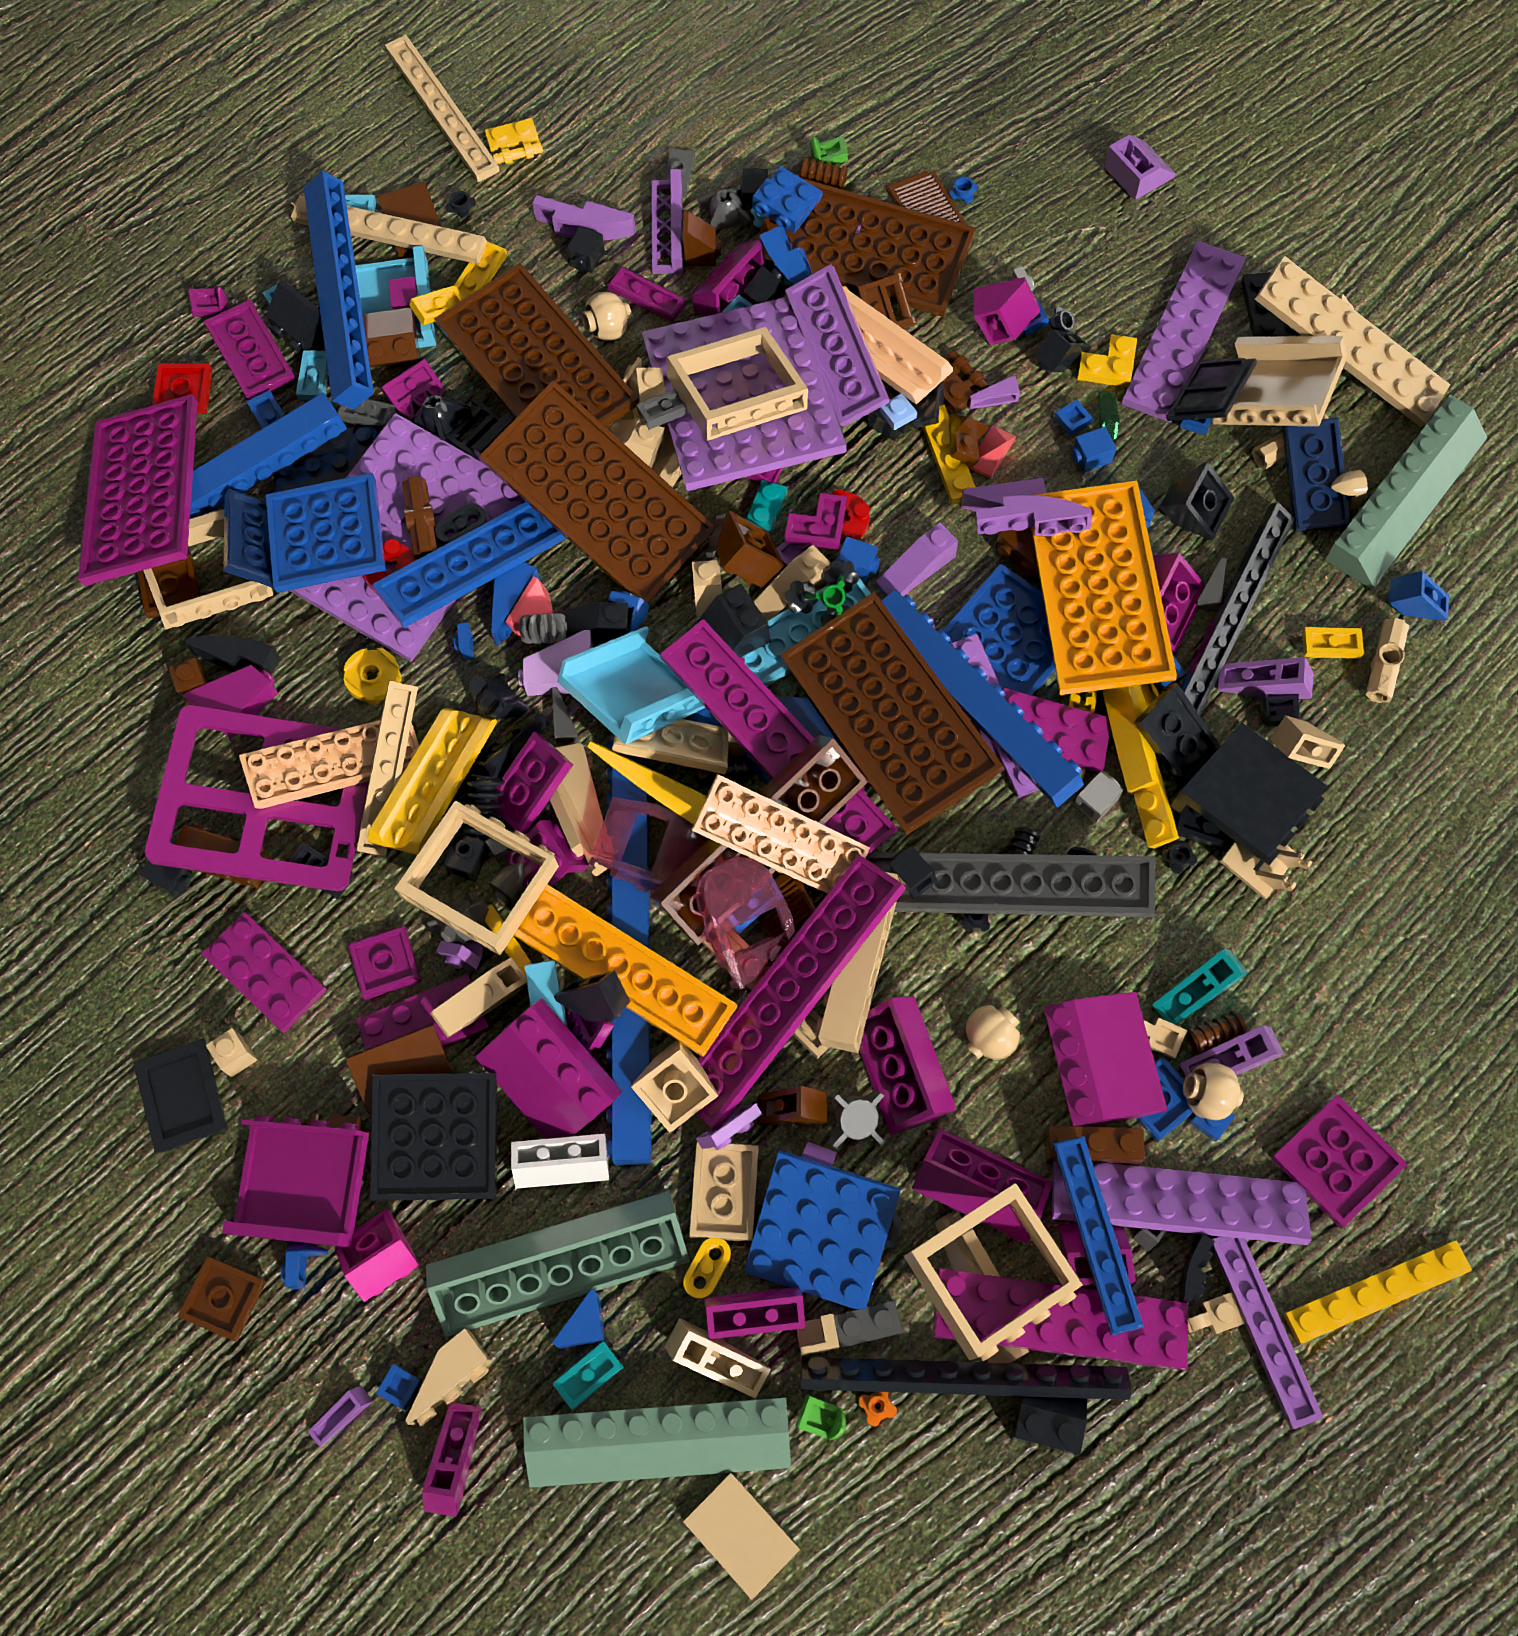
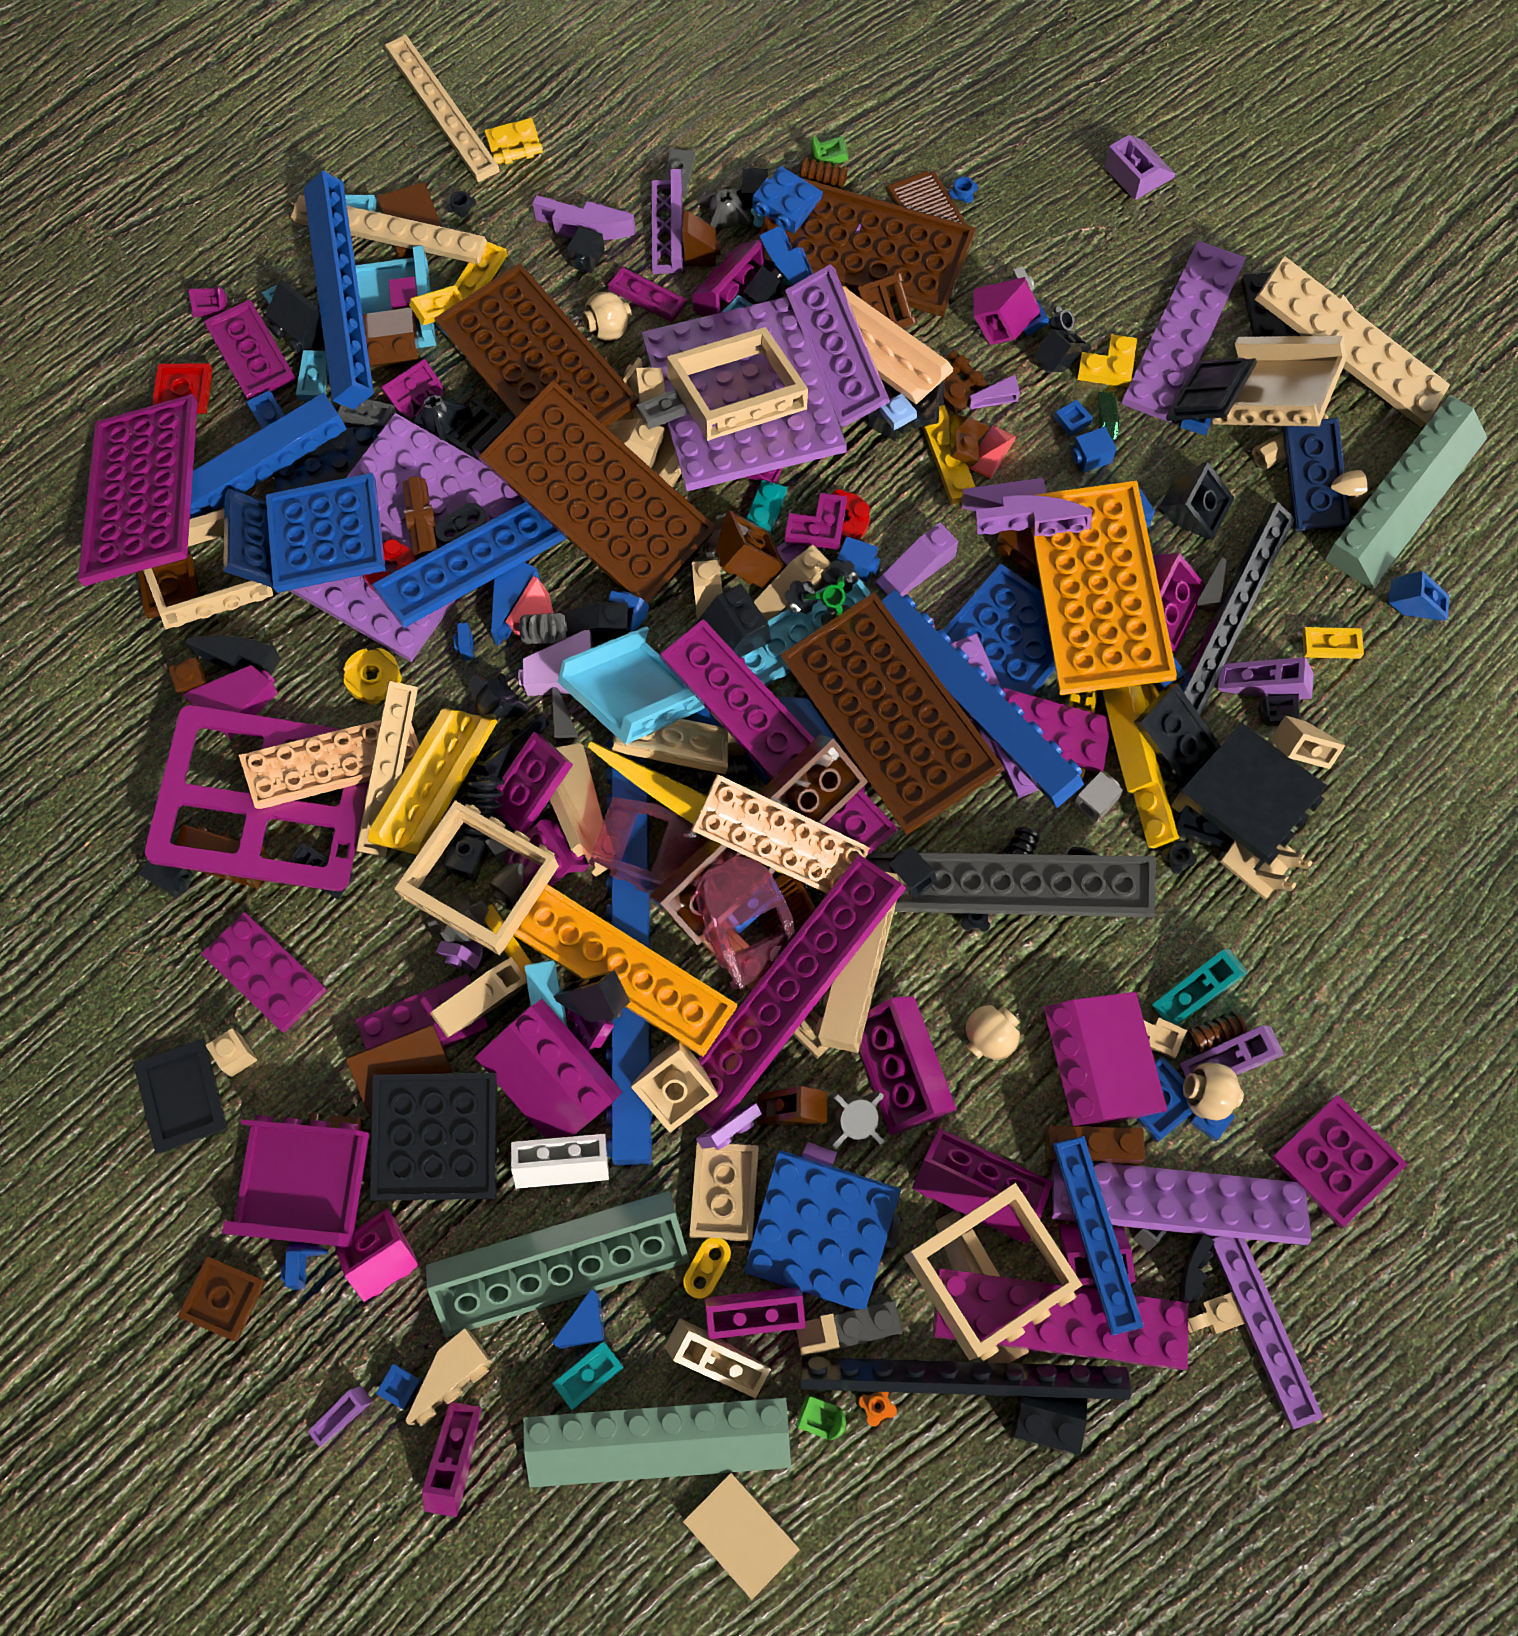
(384, 962): magenta tile -> none
(1377, 1292): yellow plate -> none
(1384, 674): tan piece -> none

